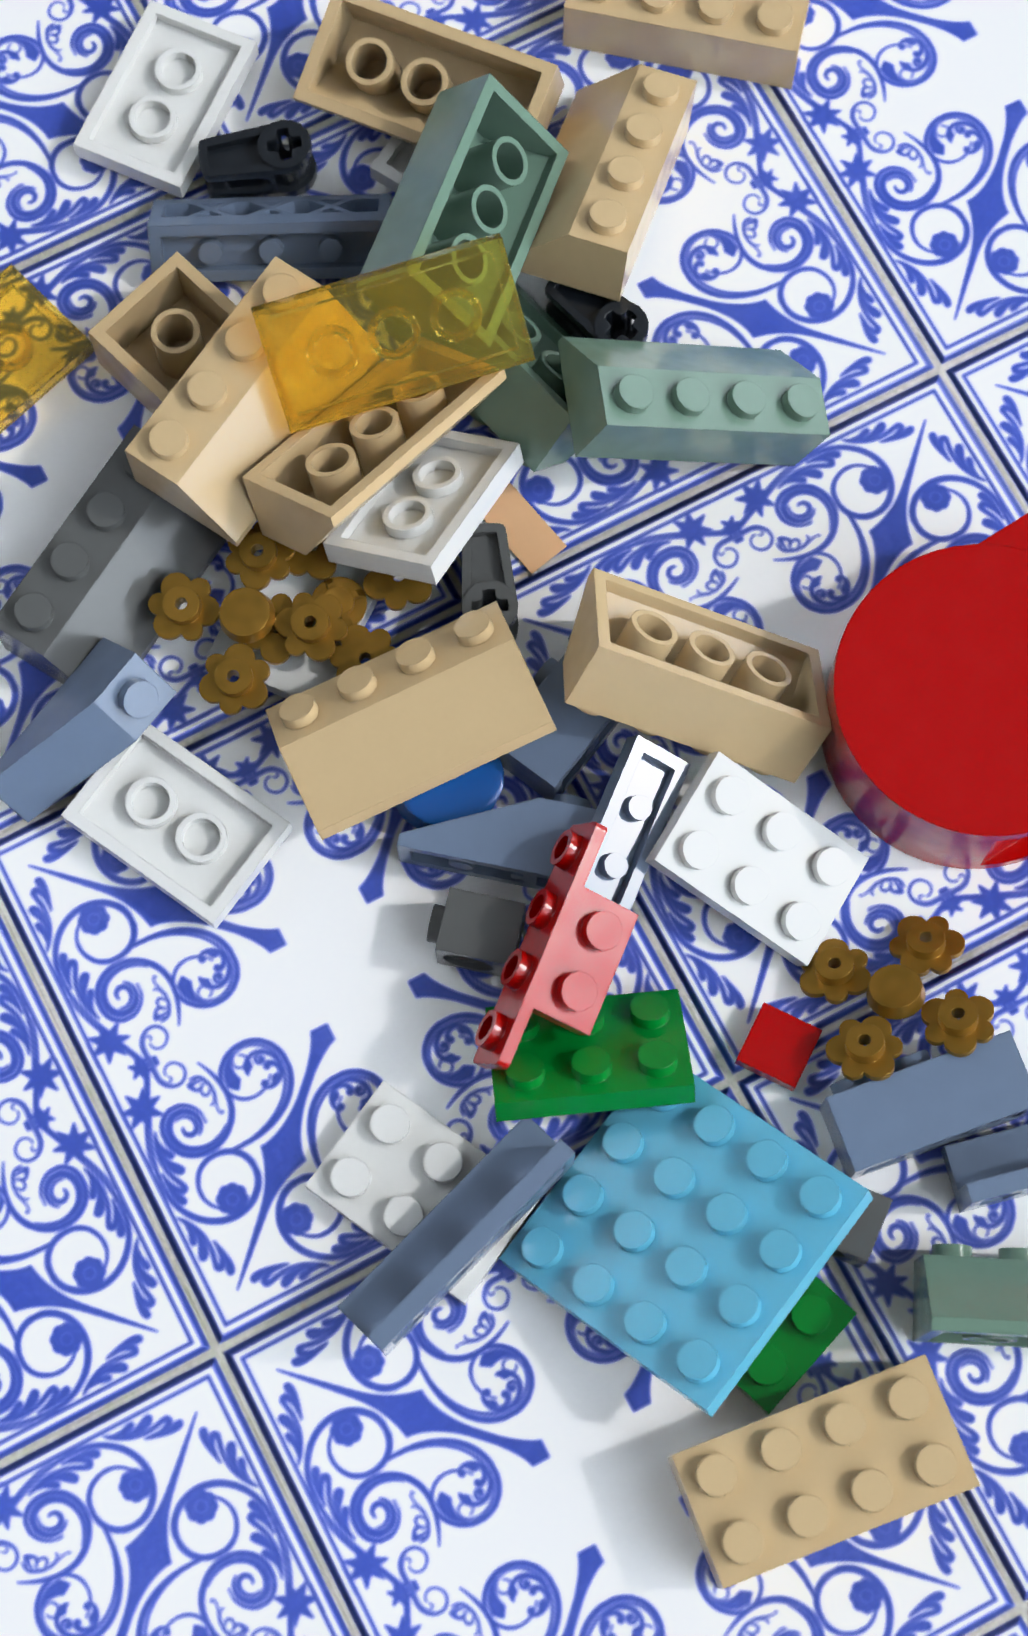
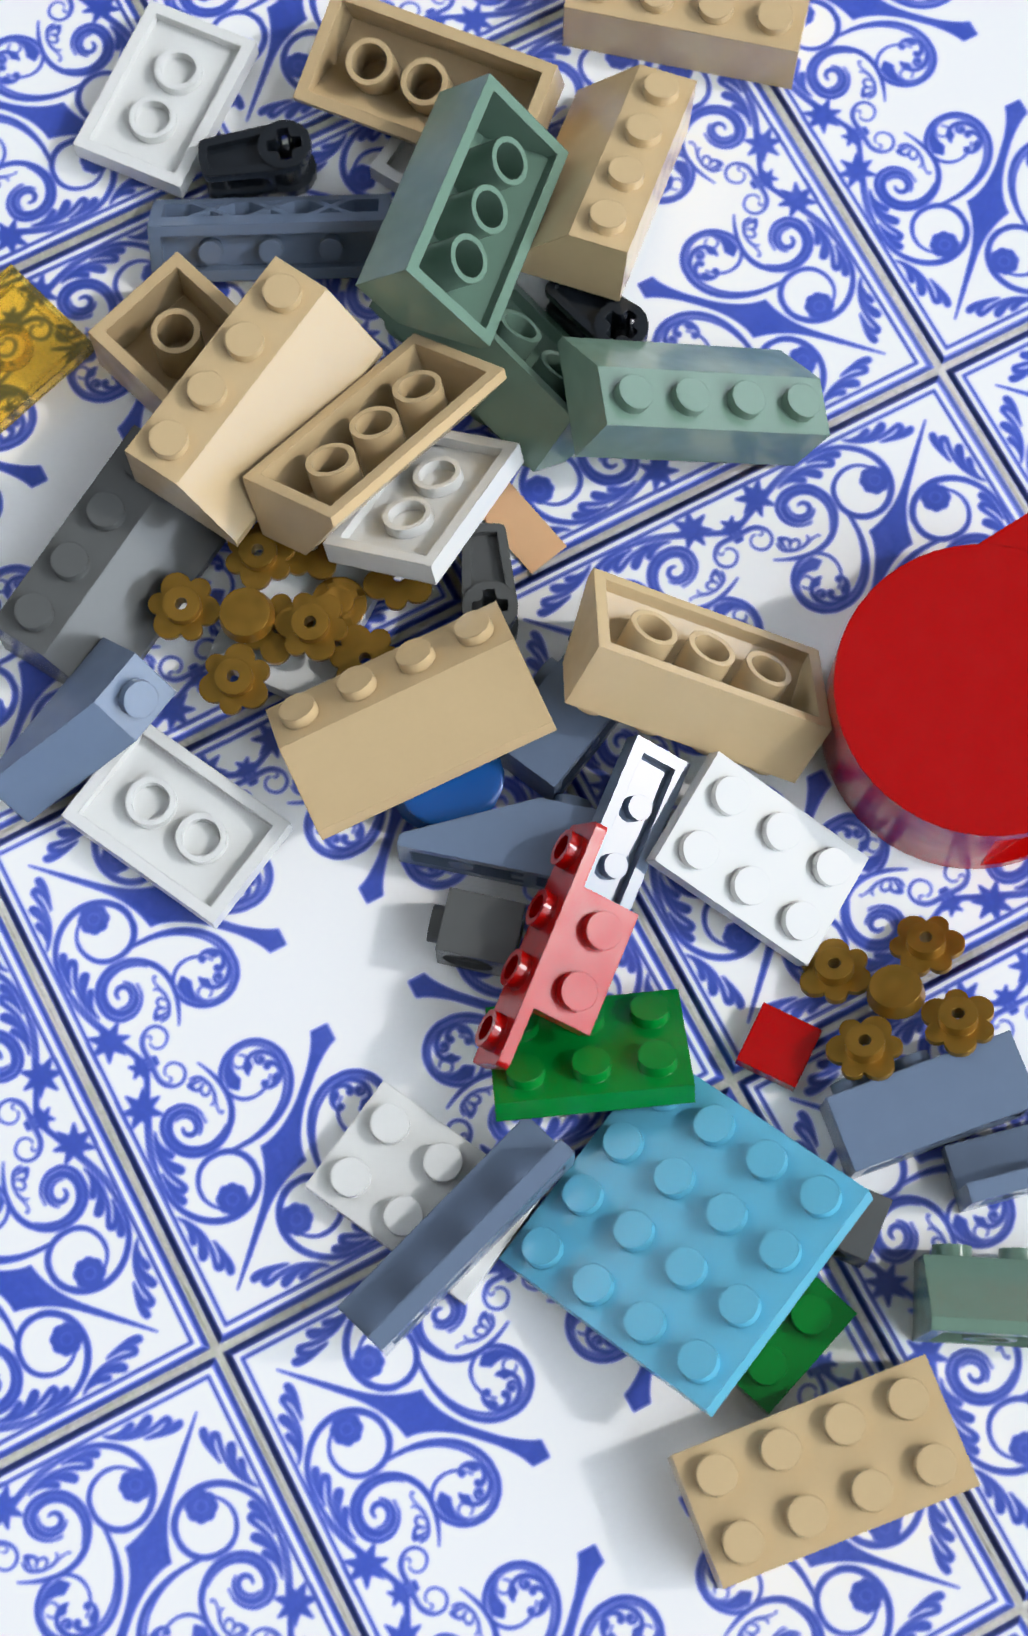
(394, 333): clear yellow tile -> none

